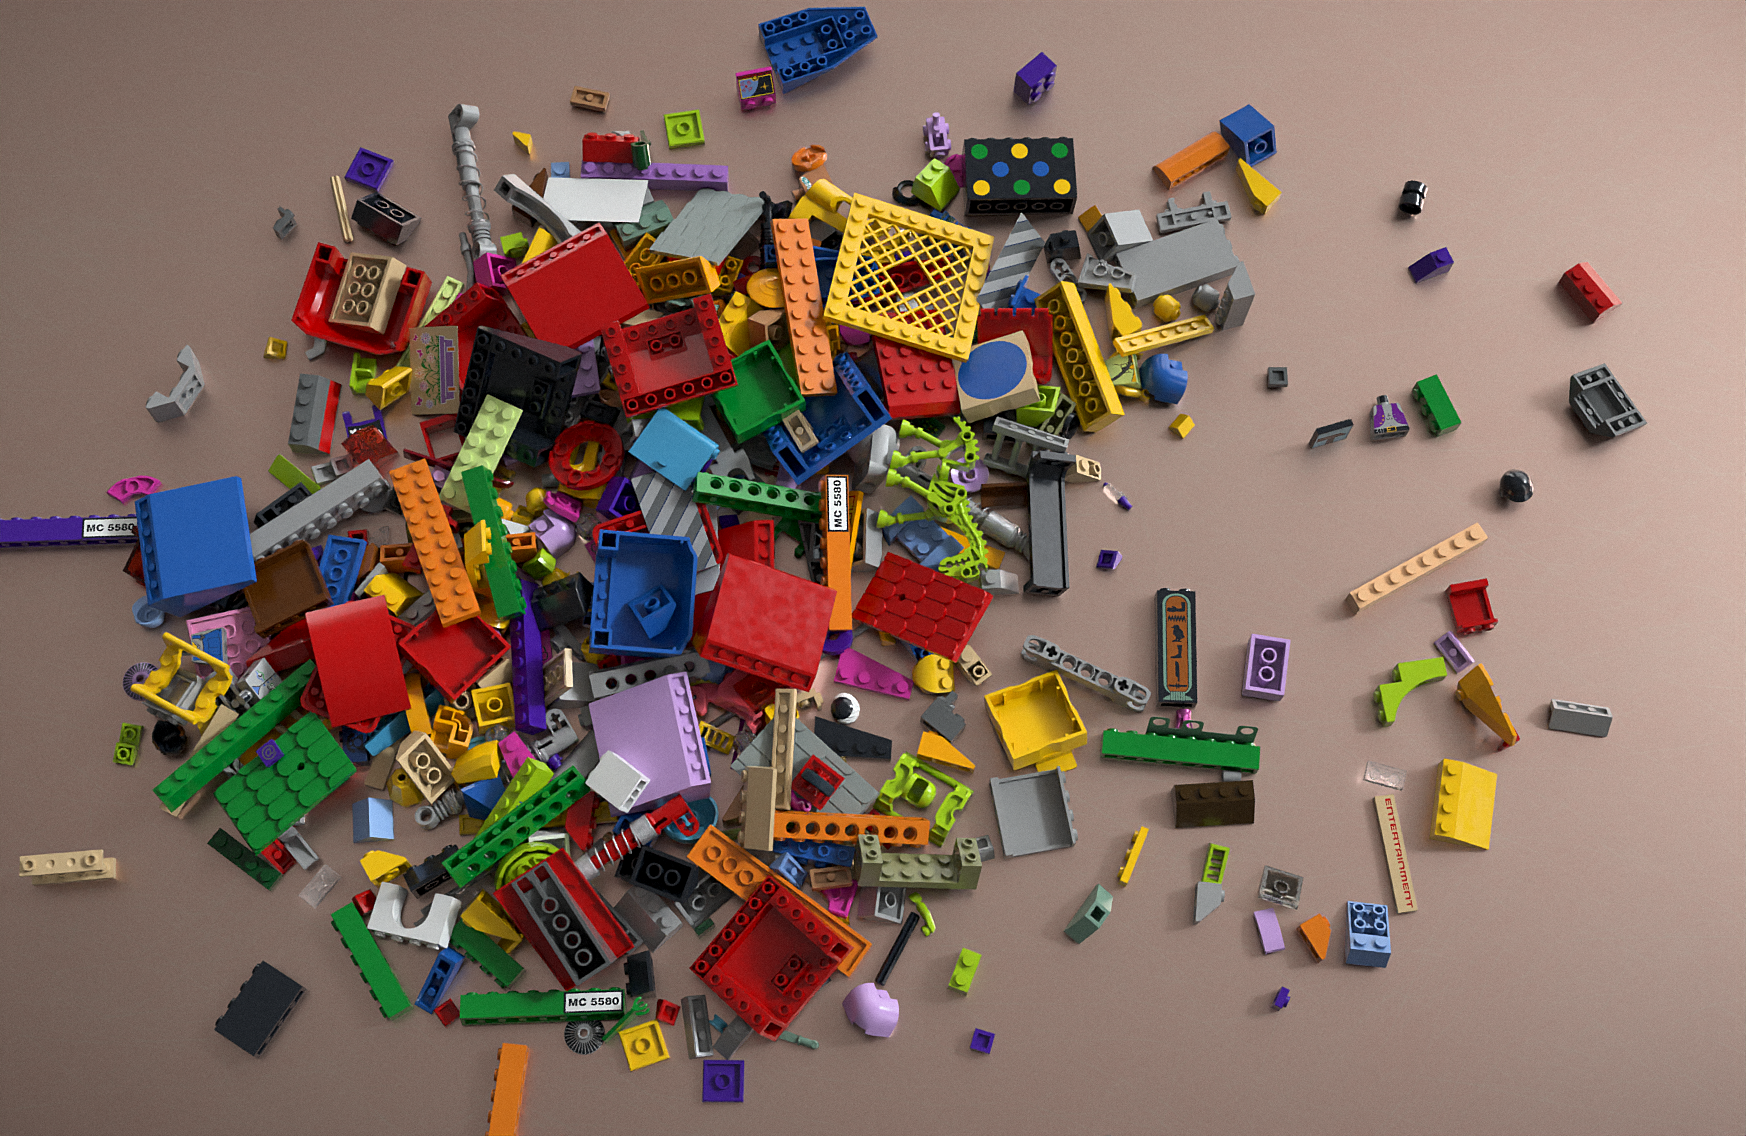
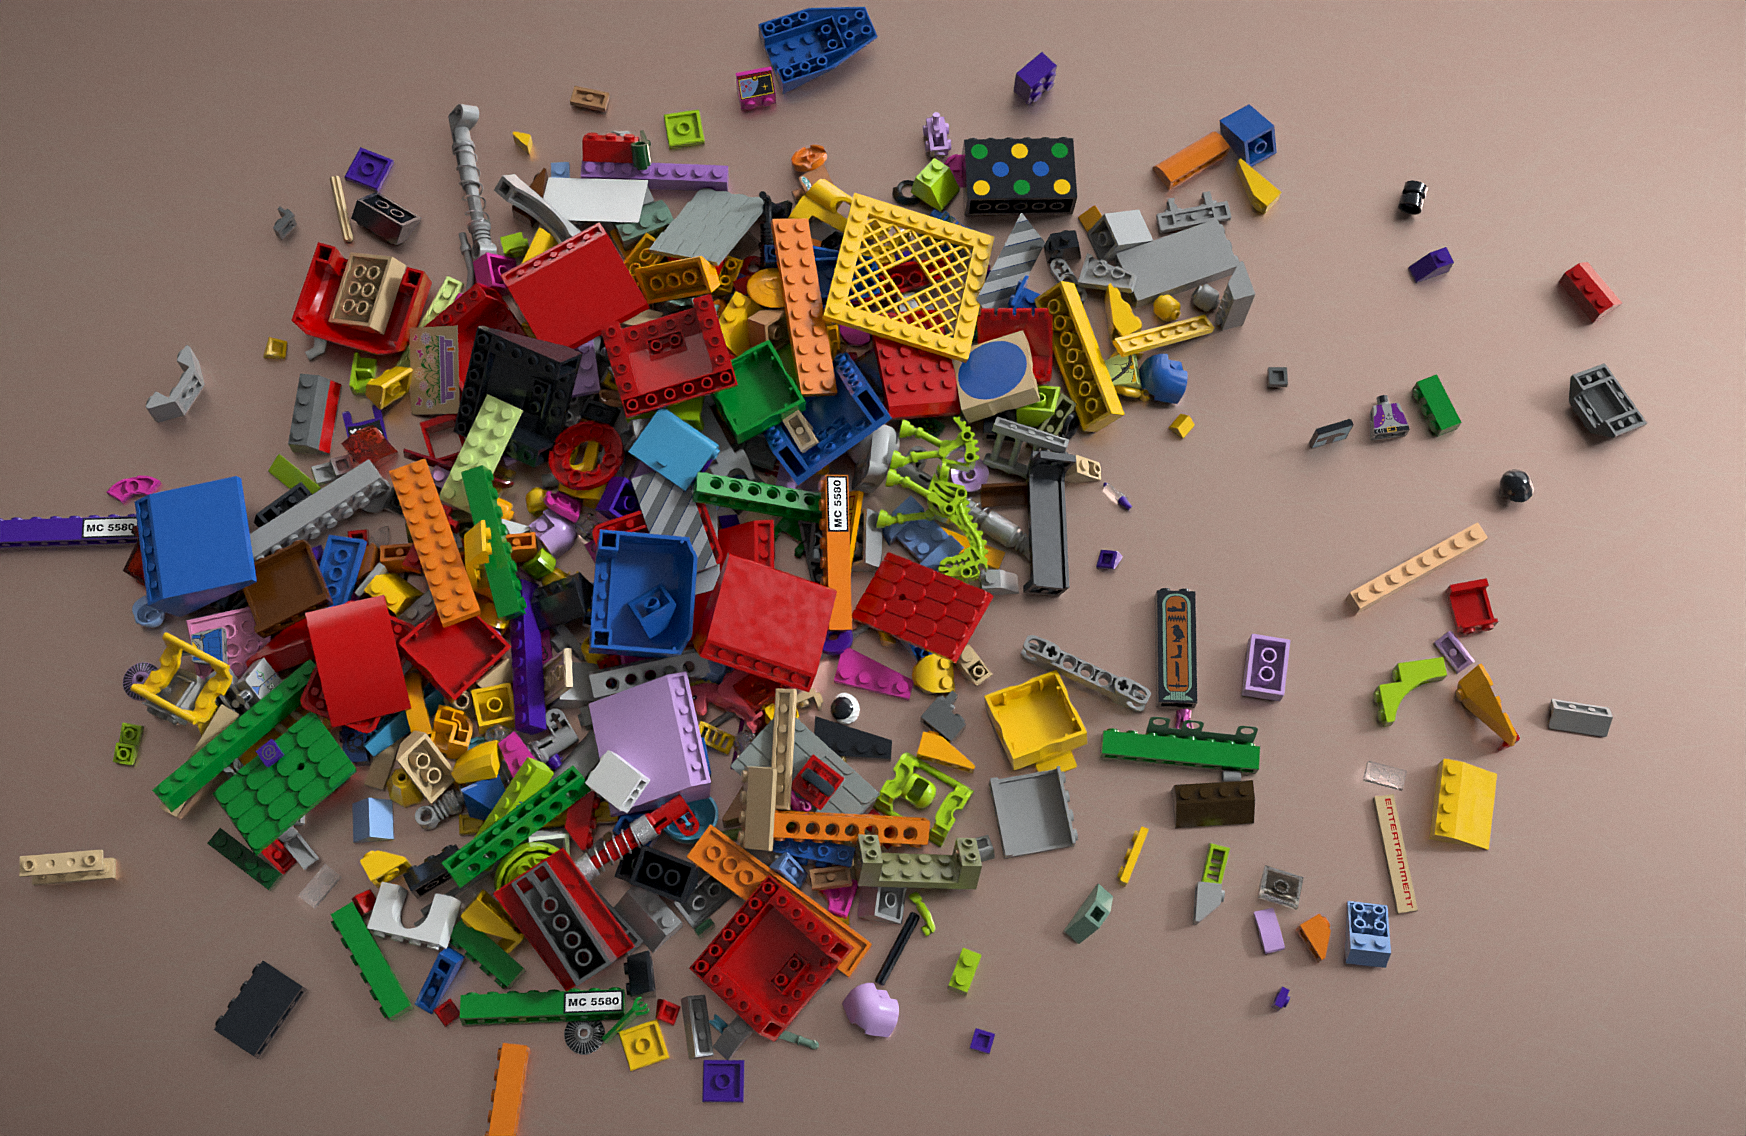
(168, 738): black hair -> none
(522, 516): yellow slope -> none

